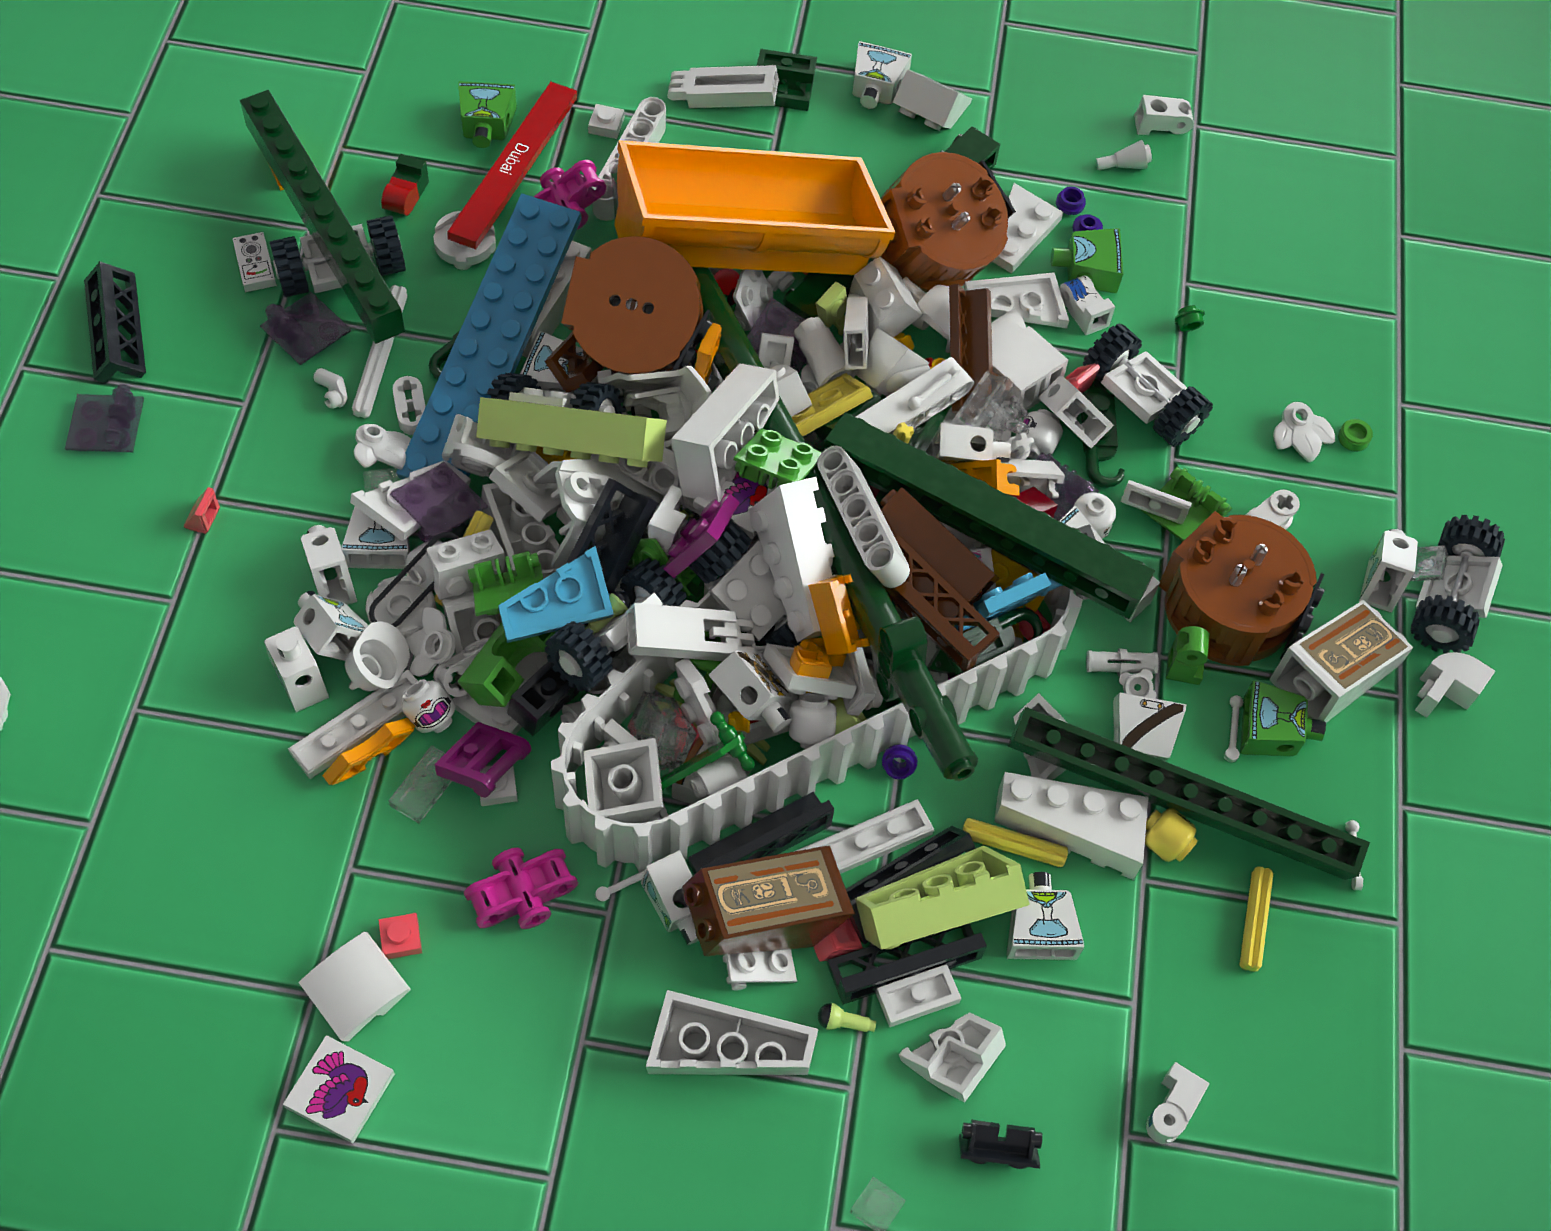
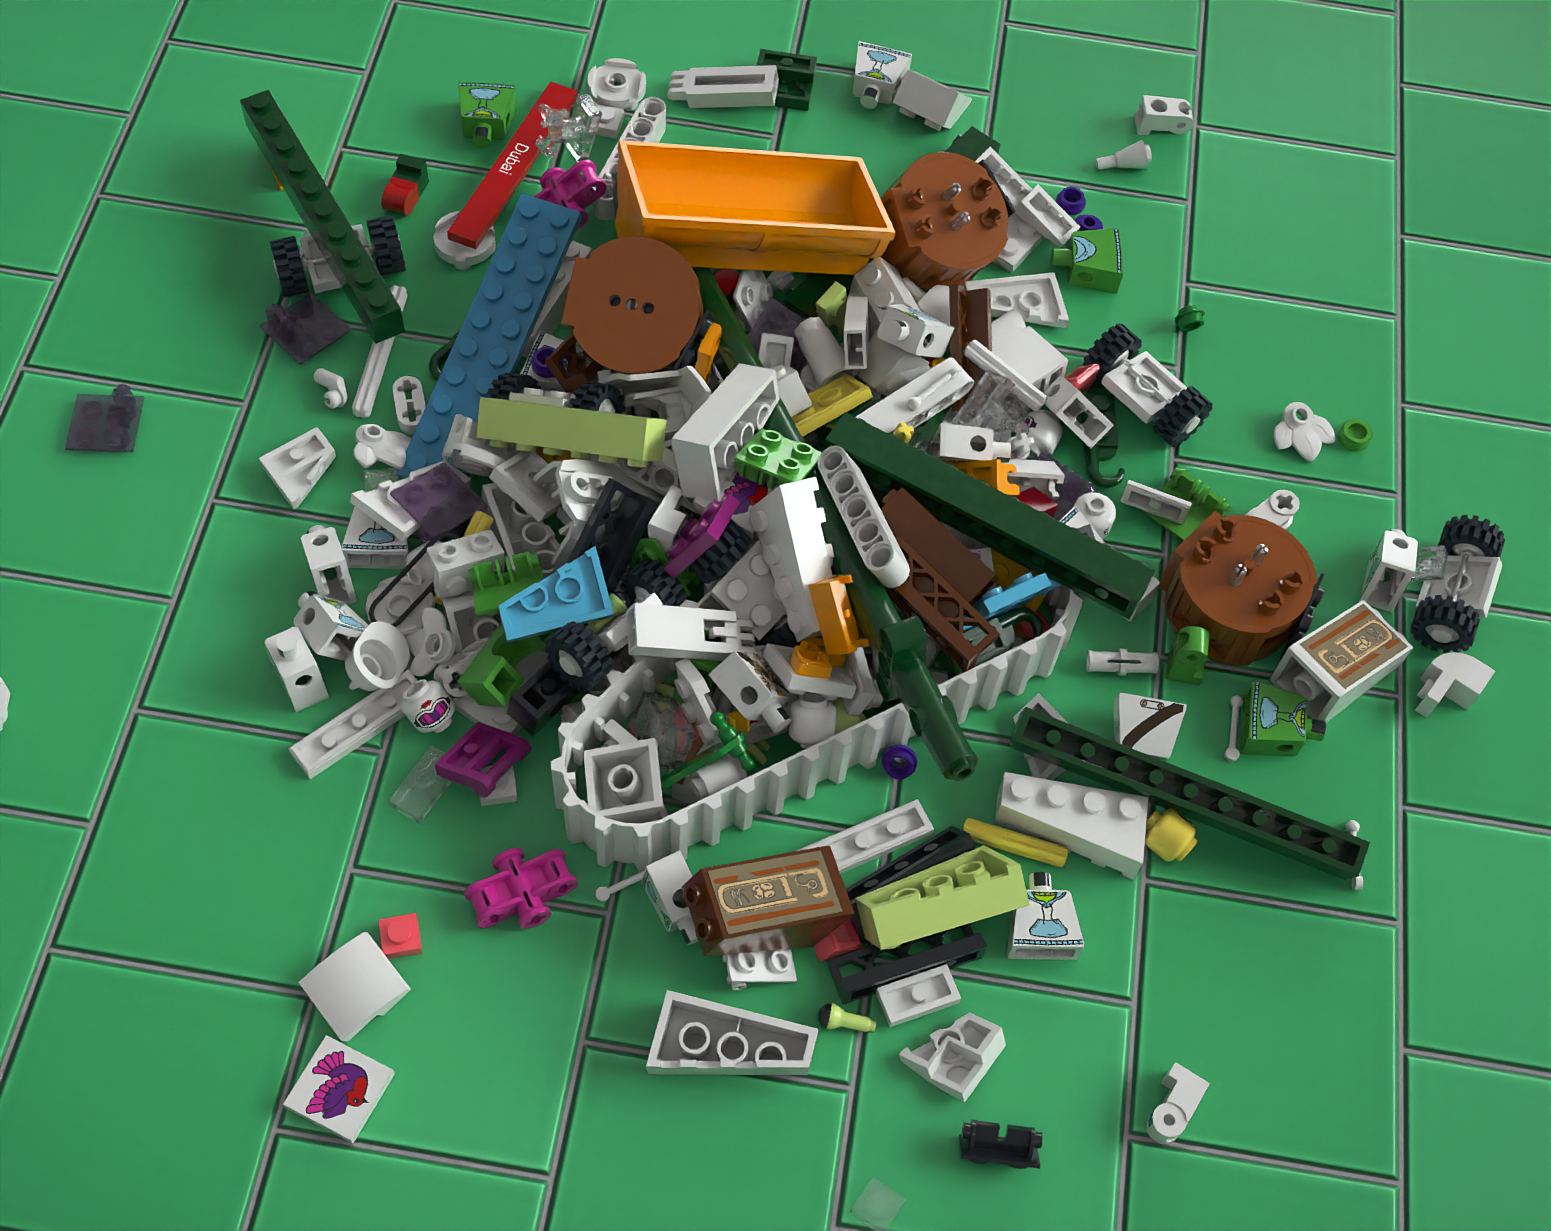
(105, 318): black fence -> none
(203, 512): coral slope -> none
(254, 262): white tile -> none
(299, 465): none -> white wing
(354, 760): light orange tile -> none
(538, 364): none -> dark purple plate
(576, 131): none -> clear piece
(625, 96): none -> white plate
(768, 835): black fence -> none
(909, 327): none -> white torso
(988, 361): none -> white axle
(1031, 204): none -> white slope
(1086, 304): white leg -> none
(1142, 678): white plate -> none
(1256, 919): light yellow axle -> none

